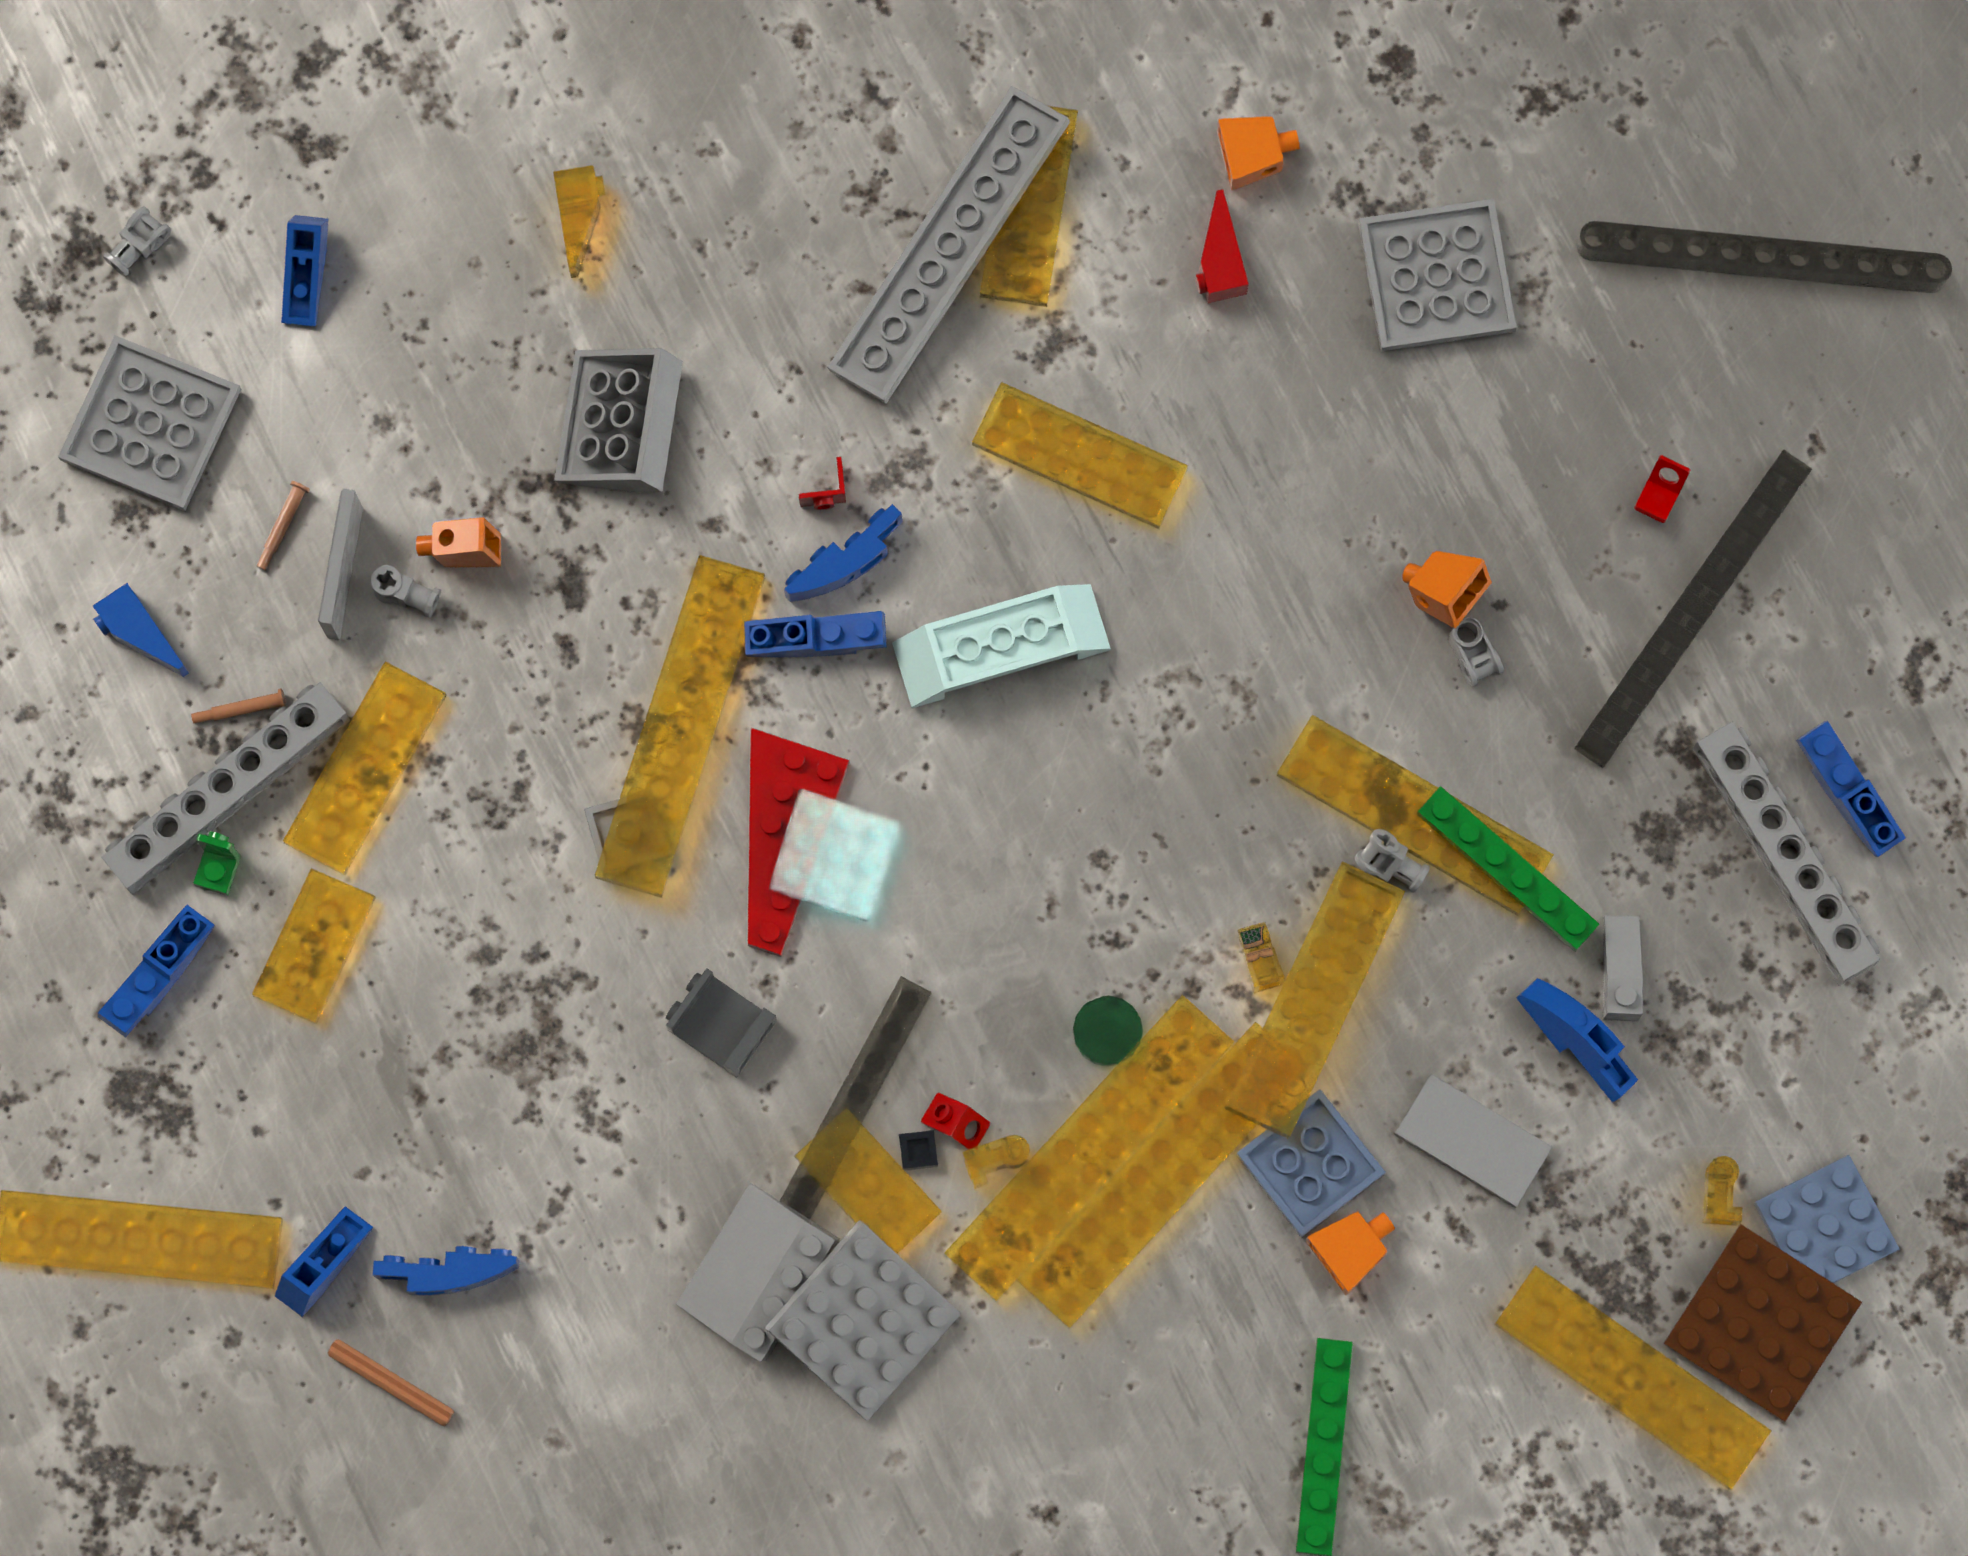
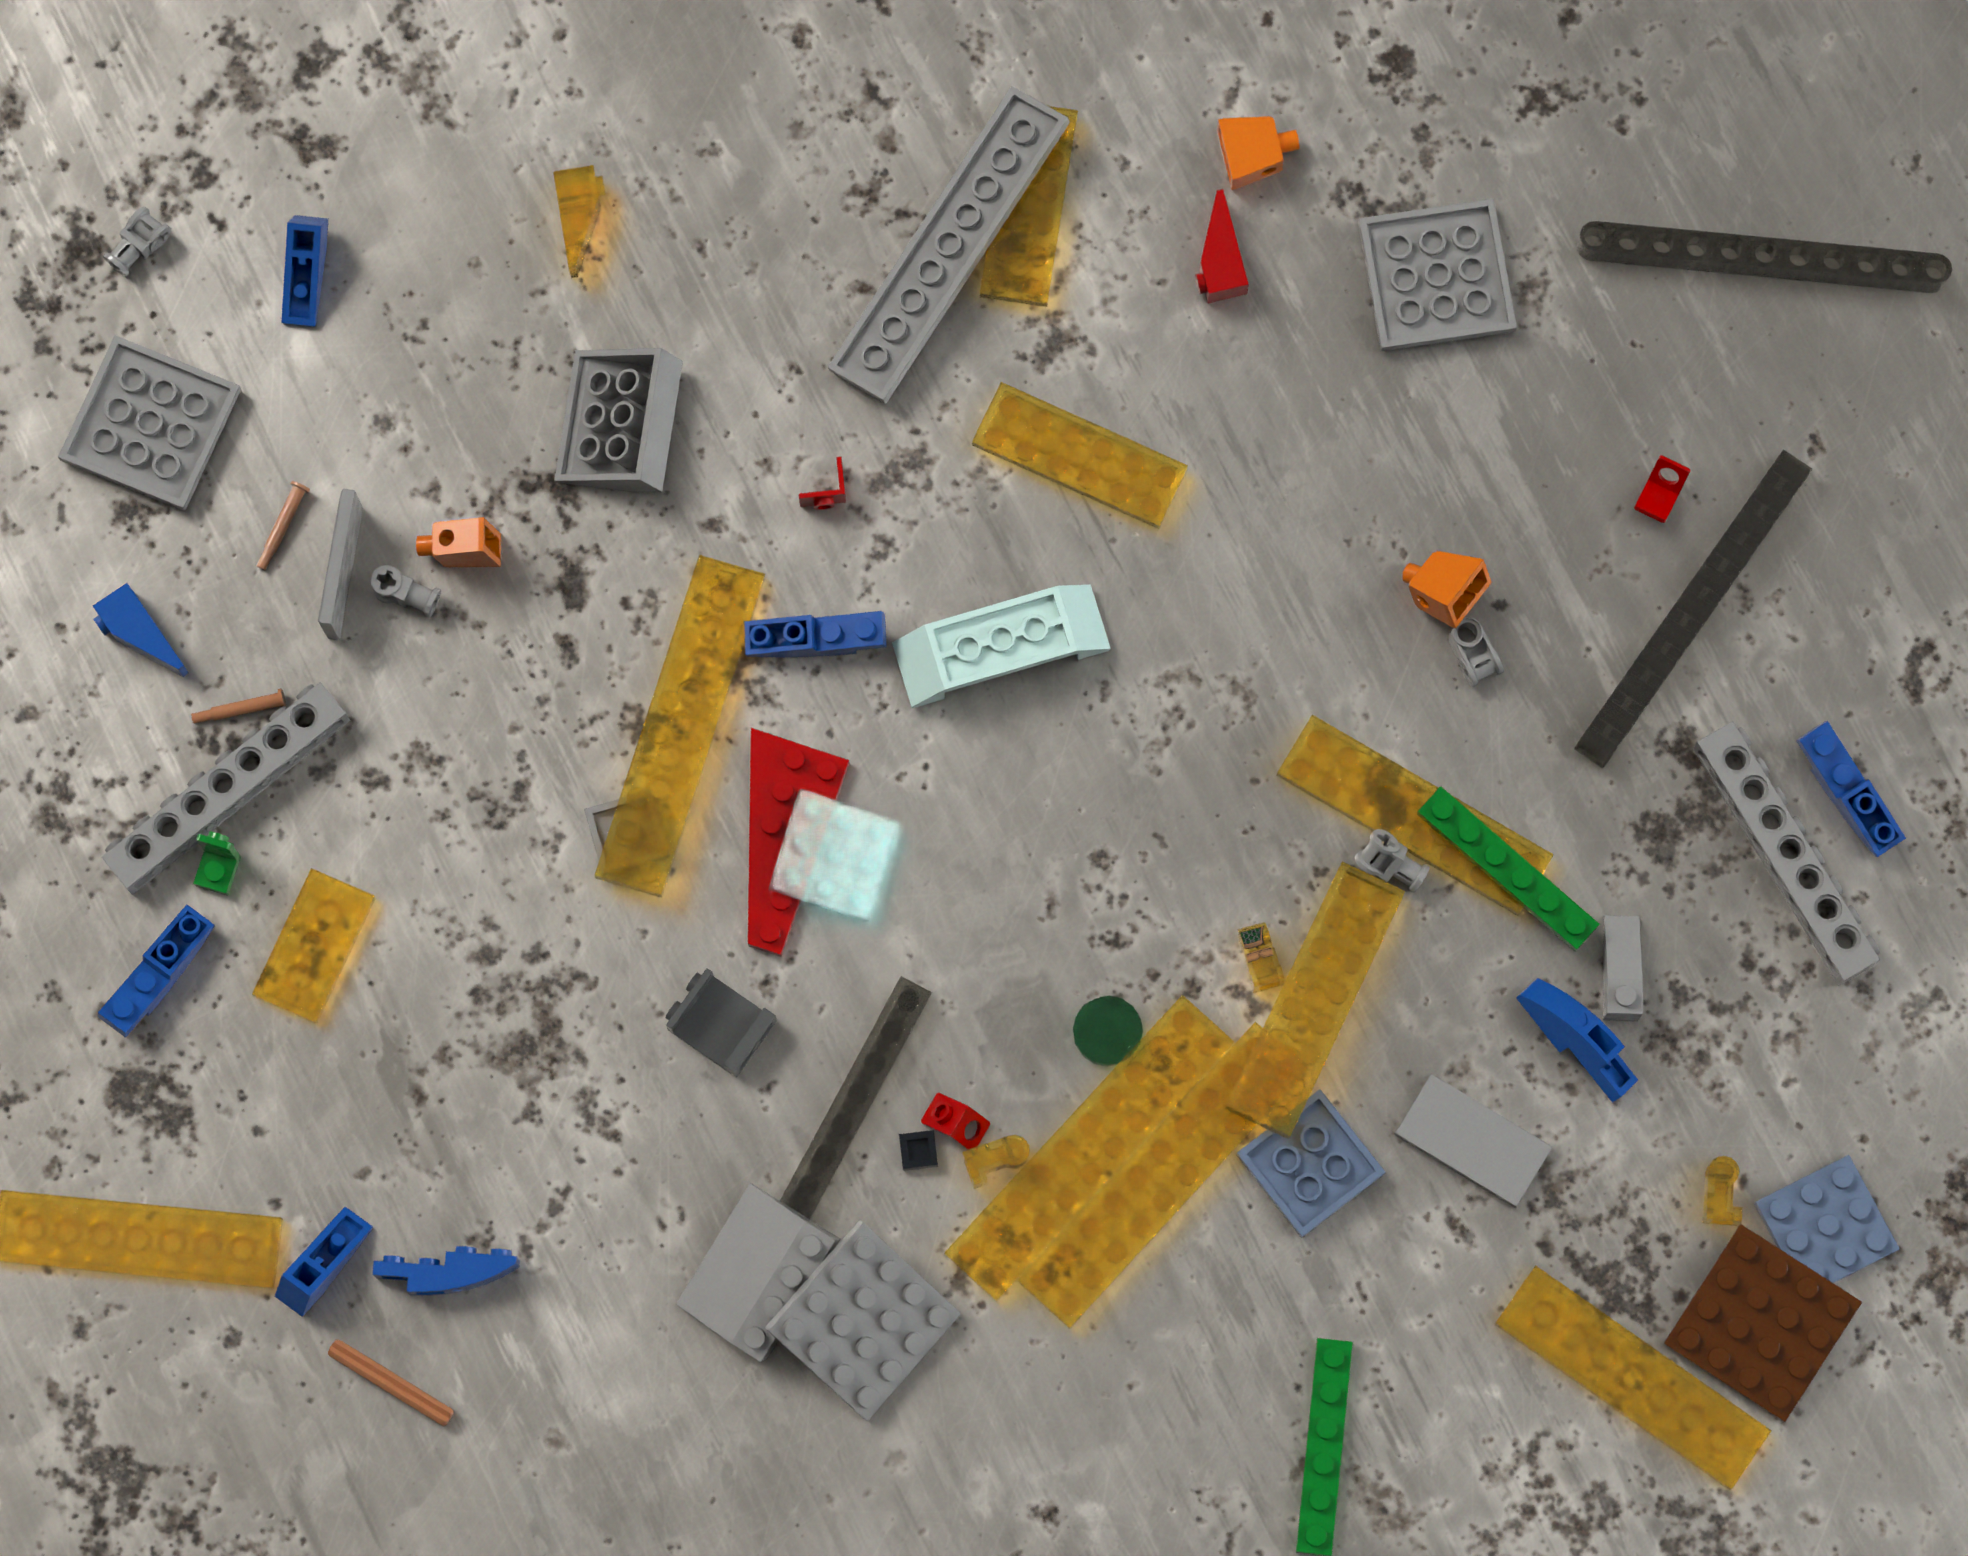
(364, 768): clear yellow plate -> none
(836, 568): blue slope -> none
(867, 1181): clear yellow plate -> none
(1351, 1247): orange torso -> none

